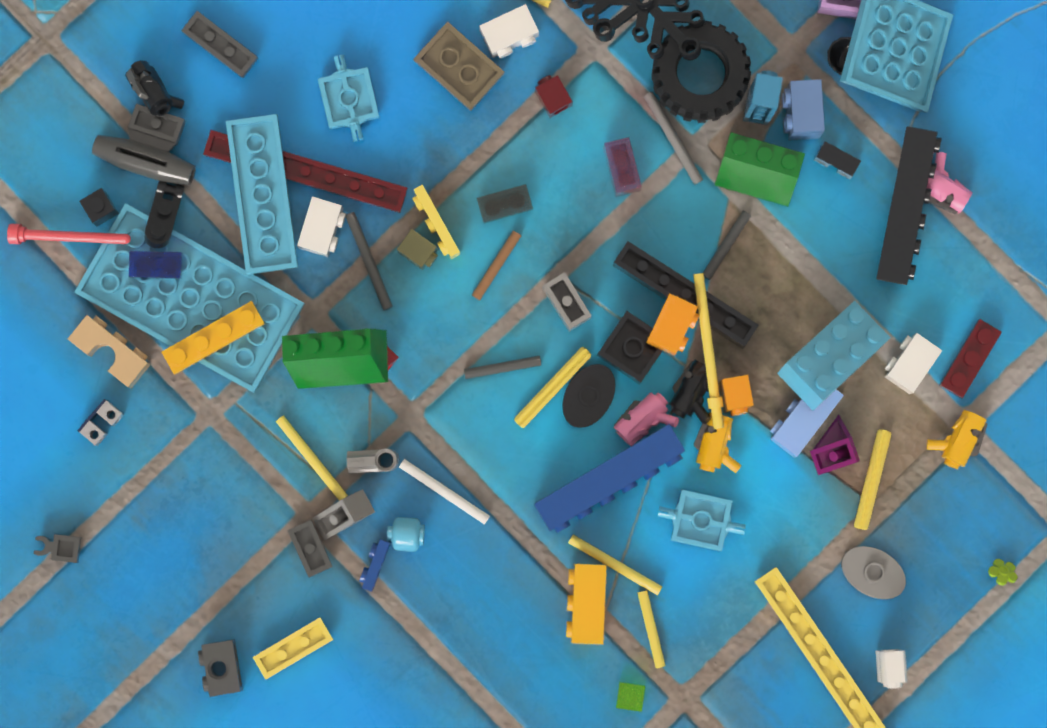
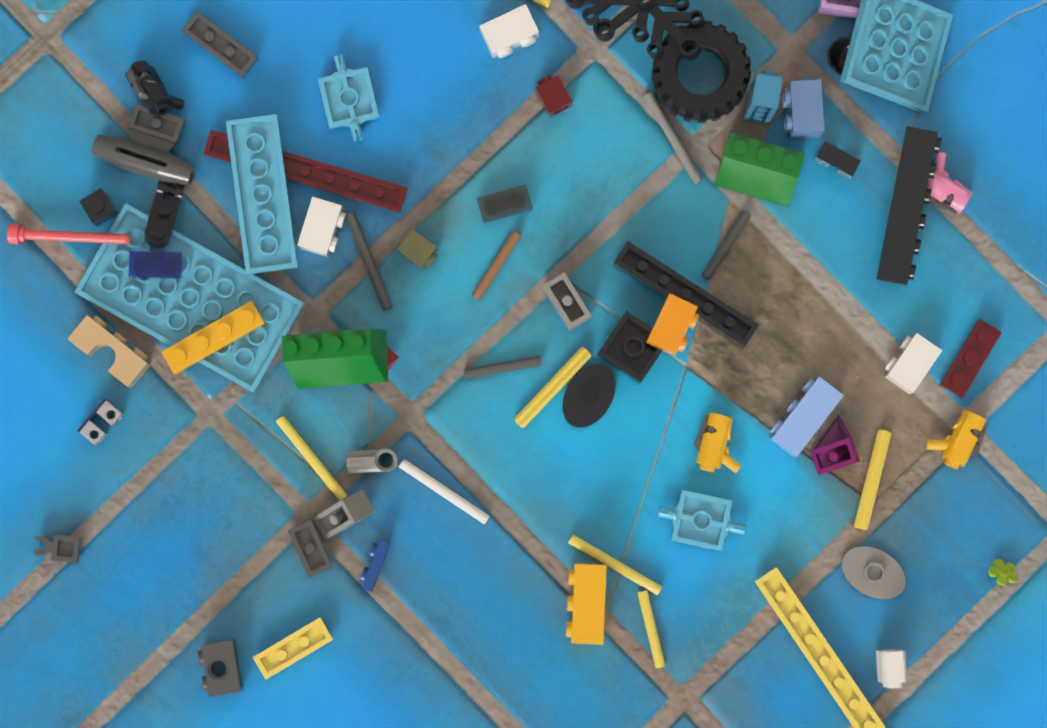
(406, 534): medium azure head -> none
(435, 222): light yellow plate -> none
(459, 66): dark tan plate -> none
(610, 477): blue brick -> none
(622, 167): clear pink brick -> none
(630, 696): clear neon green plate -> none
(642, 416): bright pink piece -> none
(690, 392): black piece -> none
(714, 401): light yellow bar -> none
(736, 395): light orange brick -> none
(833, 355): medium azure brick -> none

